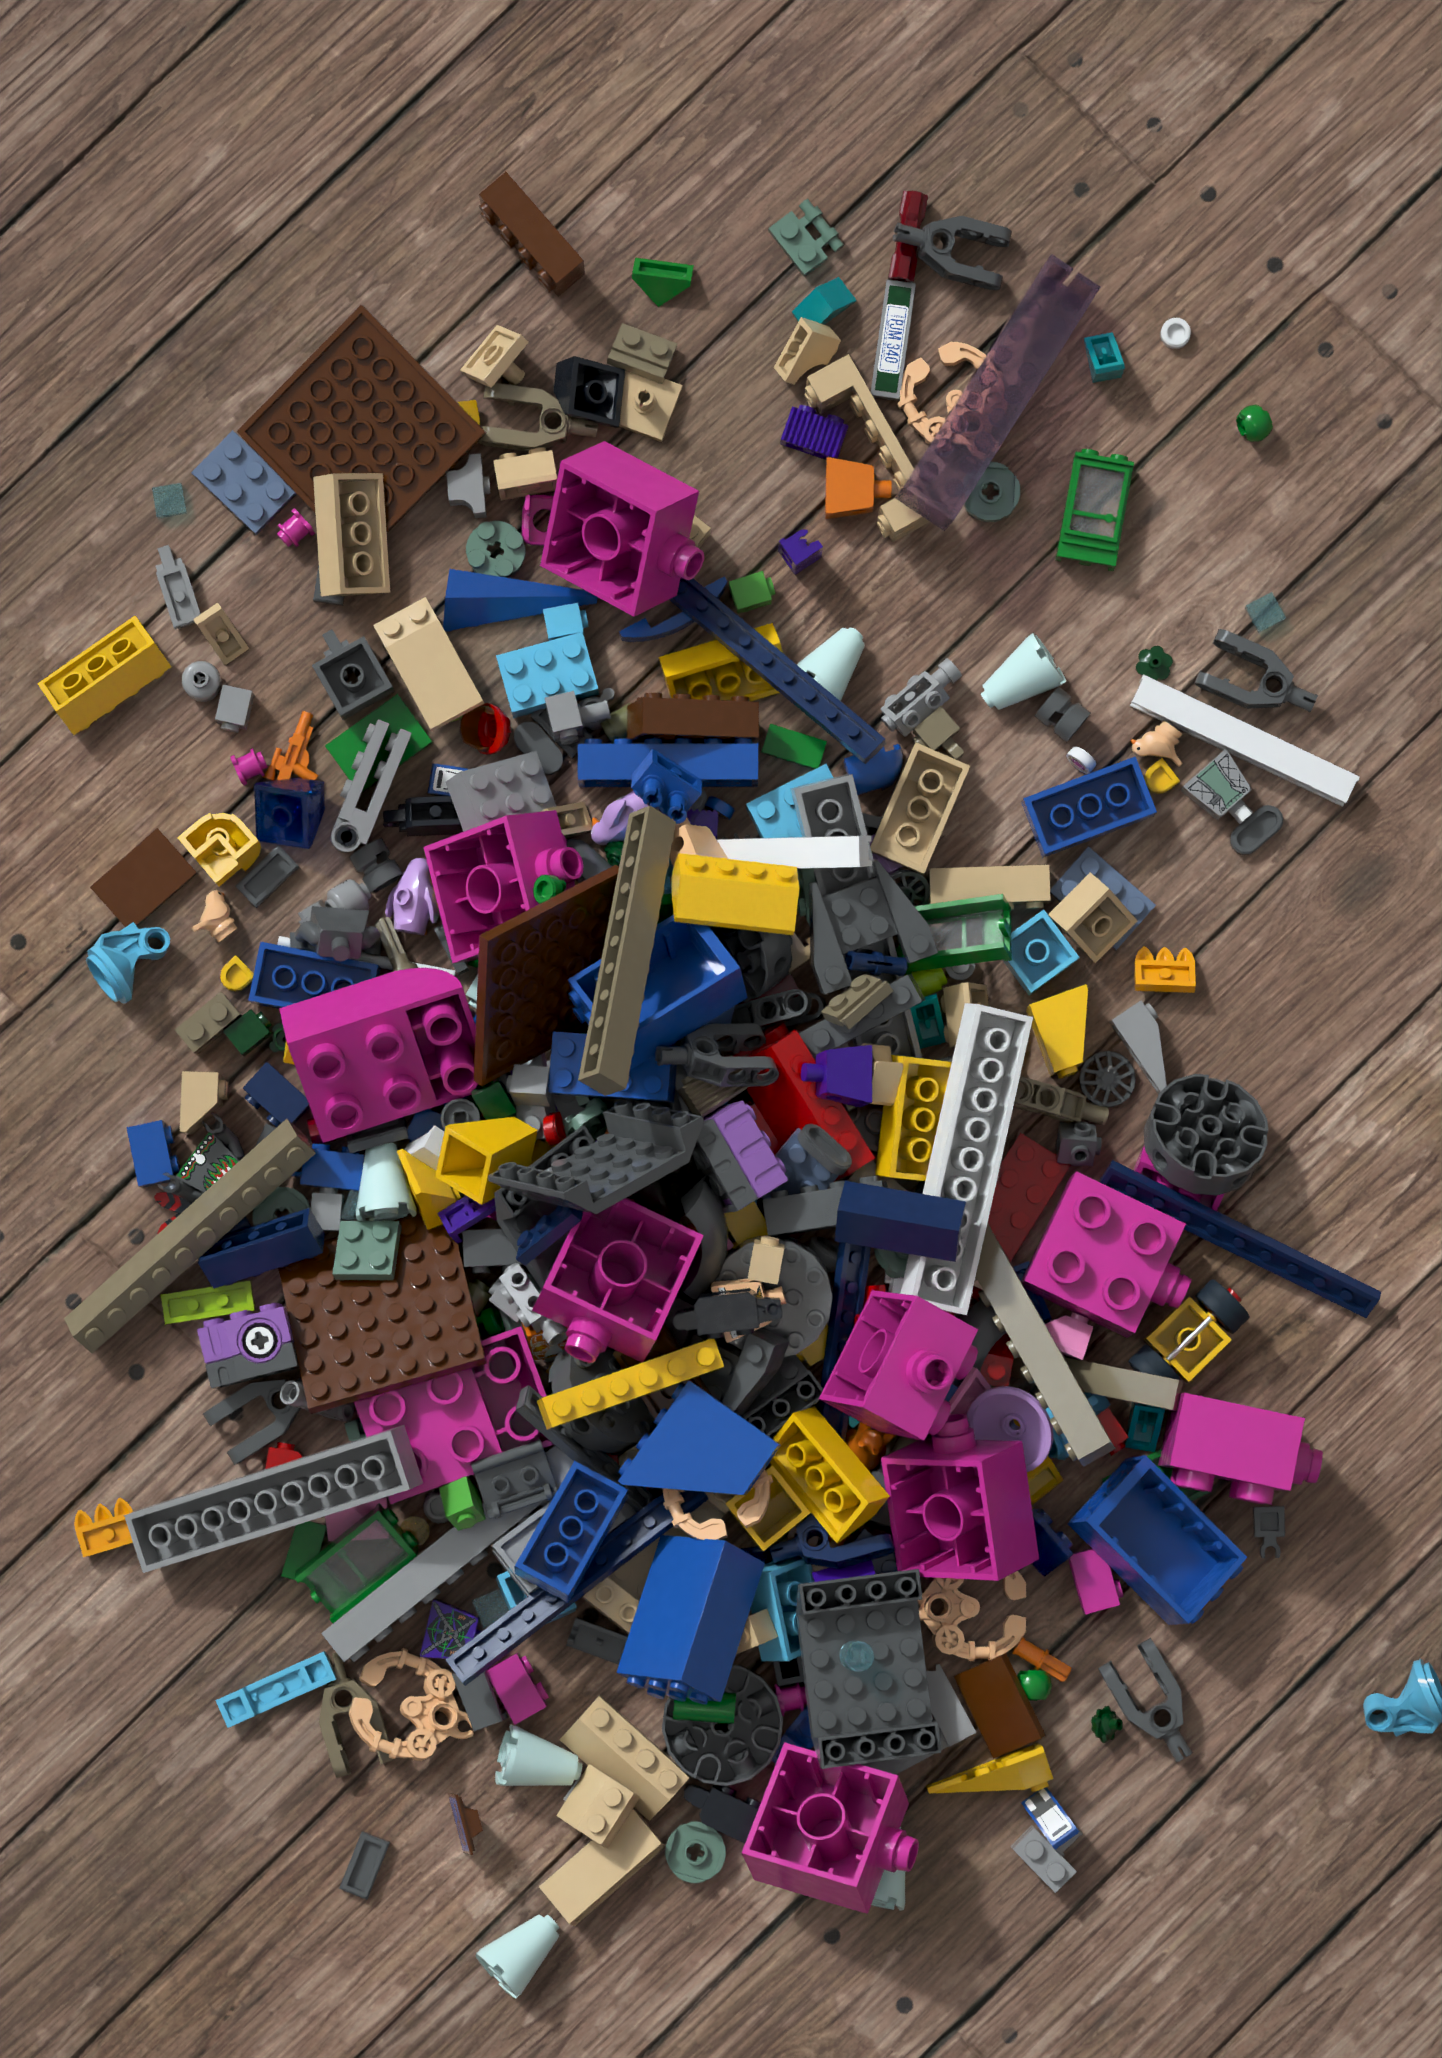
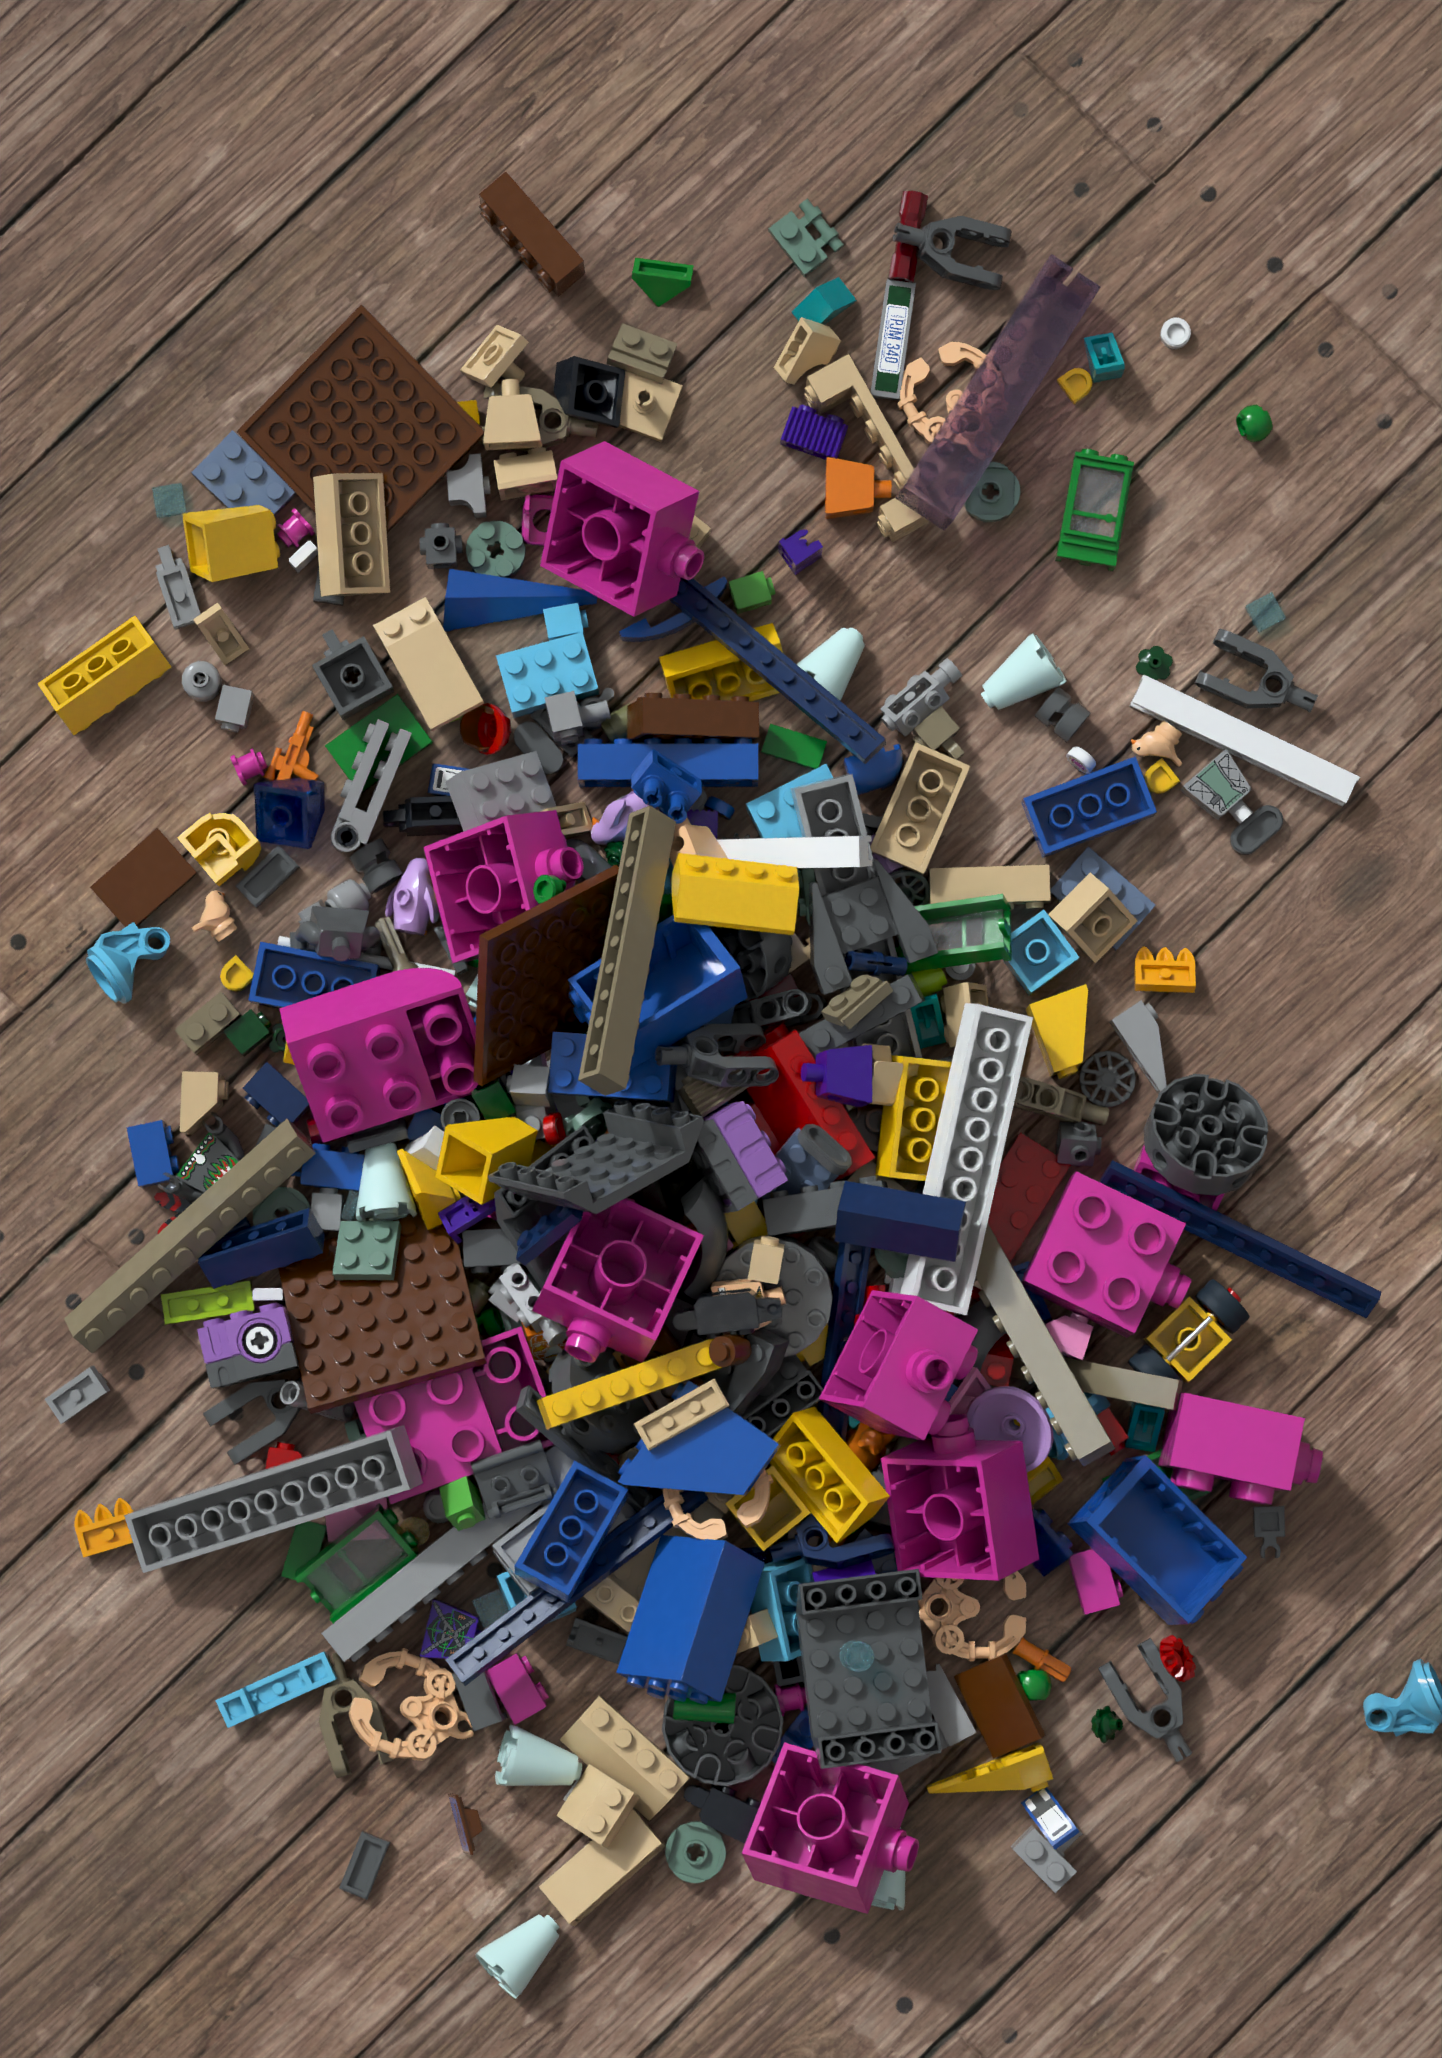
(77, 1394): none -> light grey hinge
(231, 542): none -> yellow slope
(268, 1294): none -> white tile
(303, 556): none -> white tile
(441, 556): none -> dark grey brick
(511, 420): none -> tan torso
(681, 1414): none -> tan tile
(729, 1350): none -> reddish brown brick
(1075, 384): none -> yellow tile
(1177, 1658): none -> red gear

